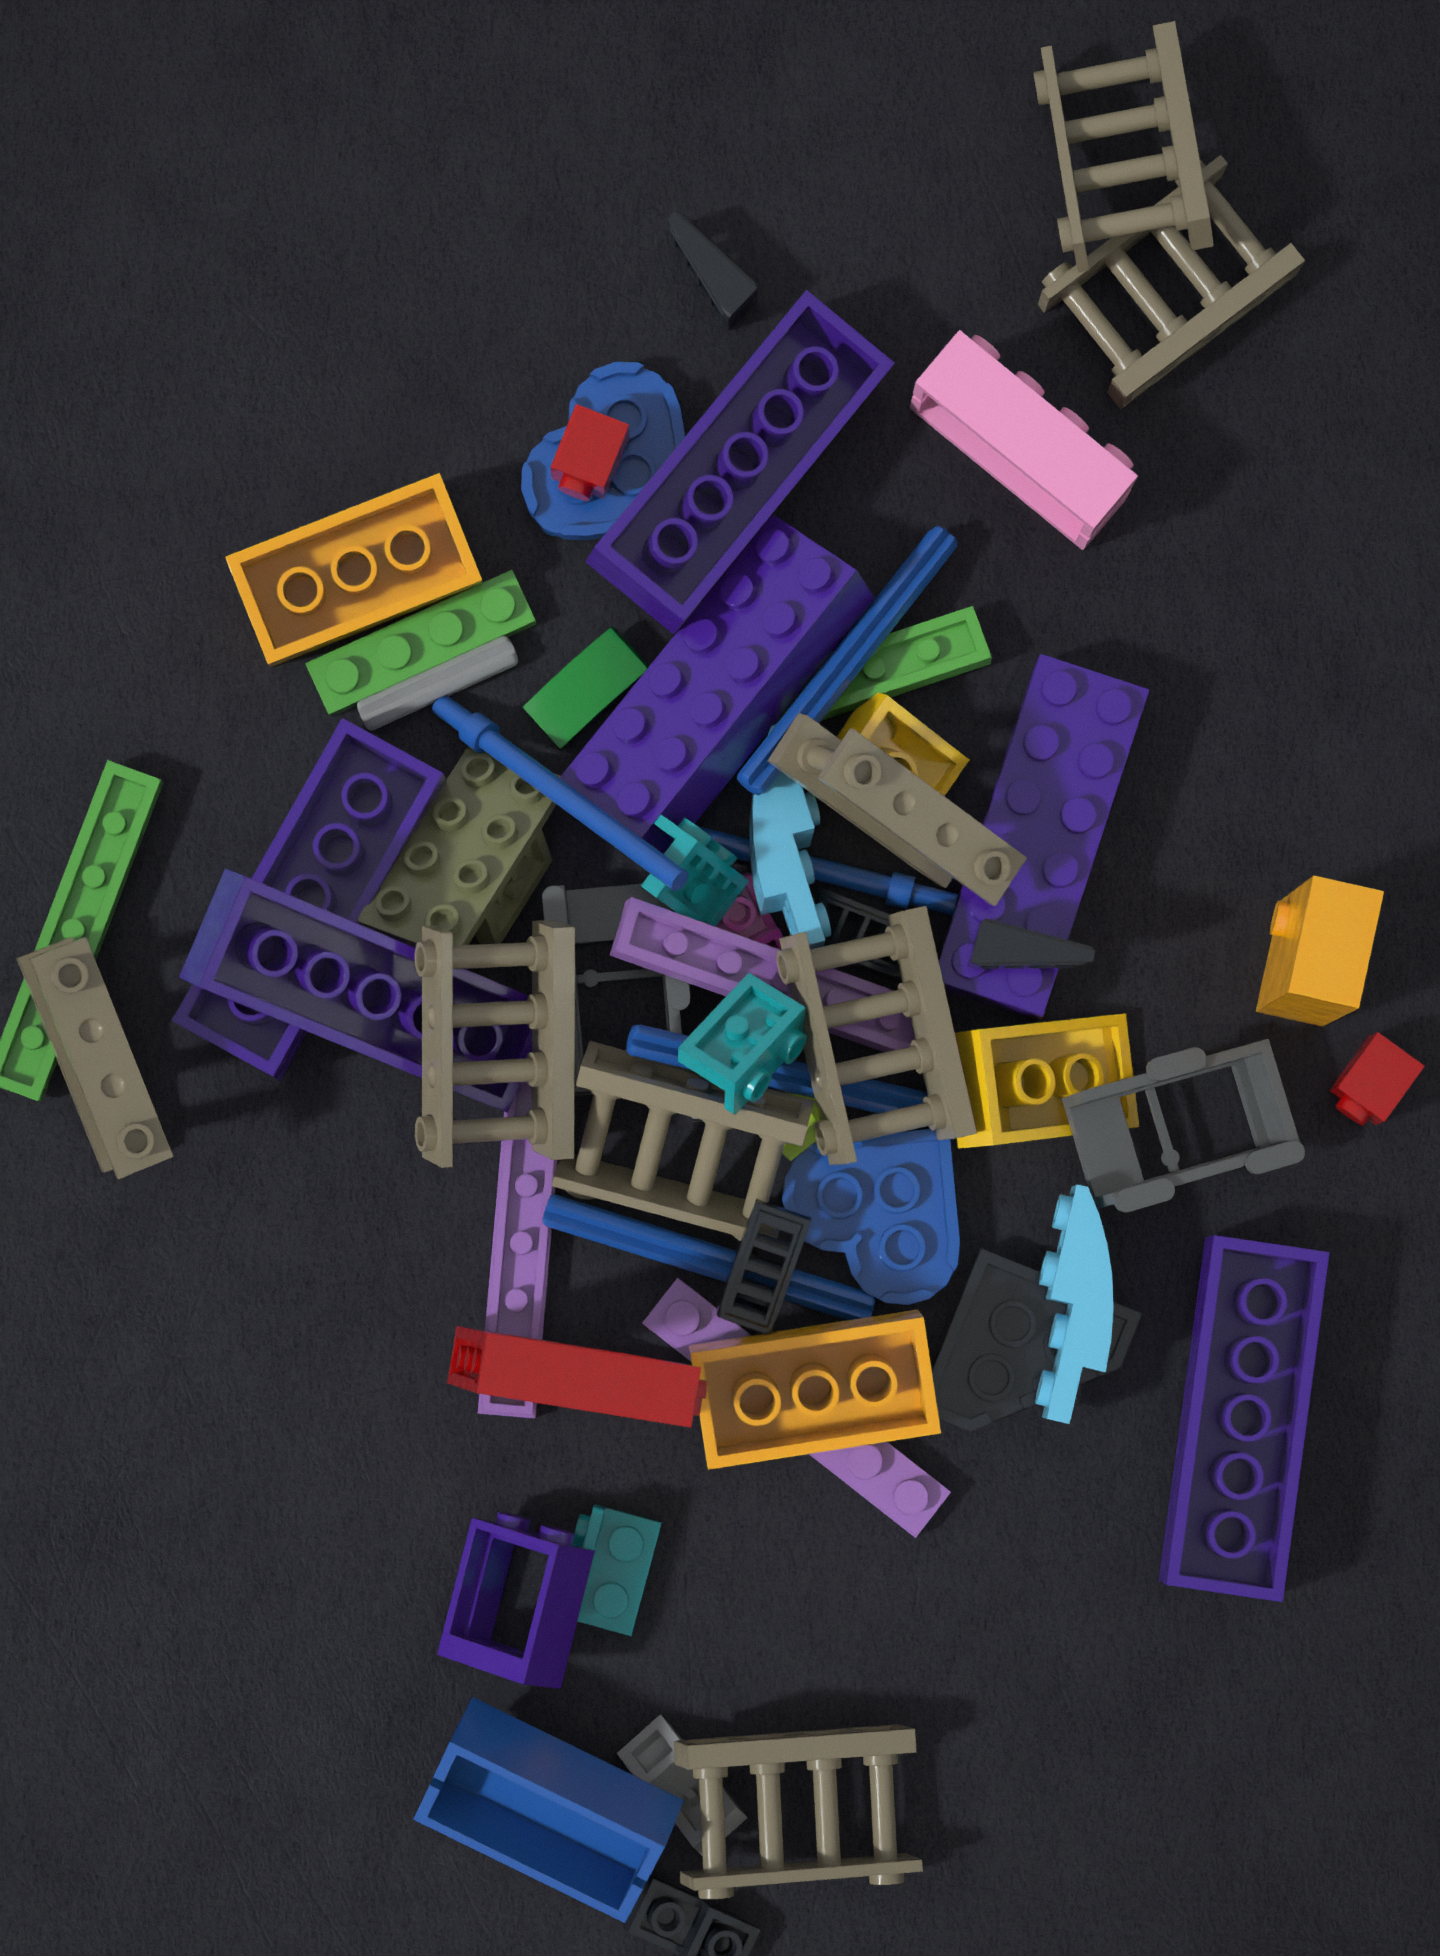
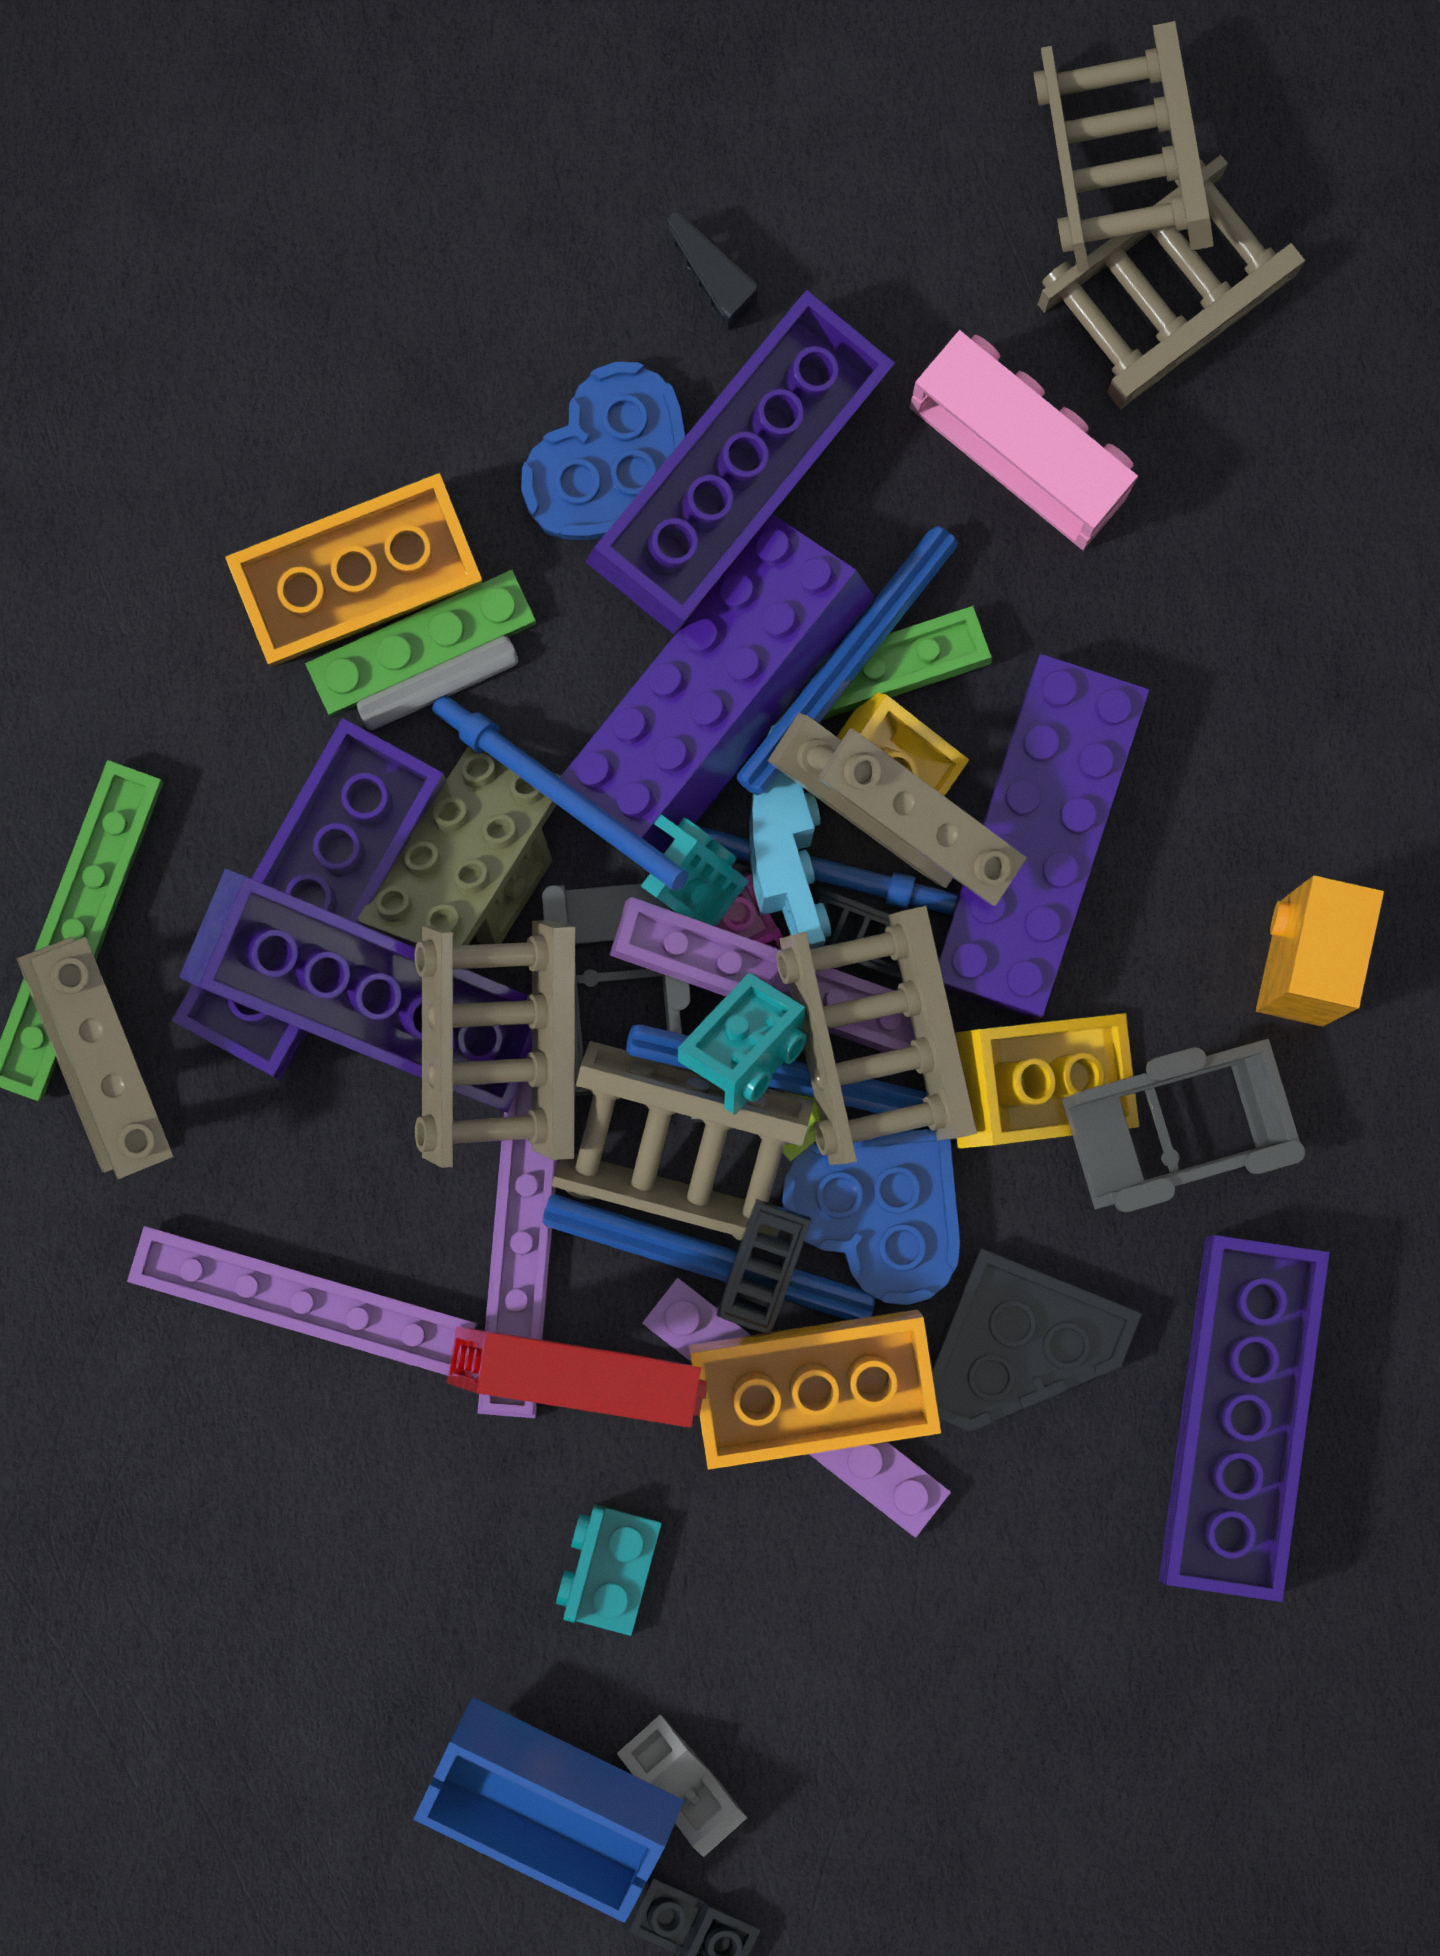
(295, 1300): none -> medium lavender plate
(479, 1593): dark purple window -> none
(586, 687): green slope -> none
(589, 453): red brick -> none
(767, 1759): dark tan fence -> none
(1013, 947): black slope -> none
(1083, 1279): medium azure slope -> none
(1375, 1080): red brick -> none

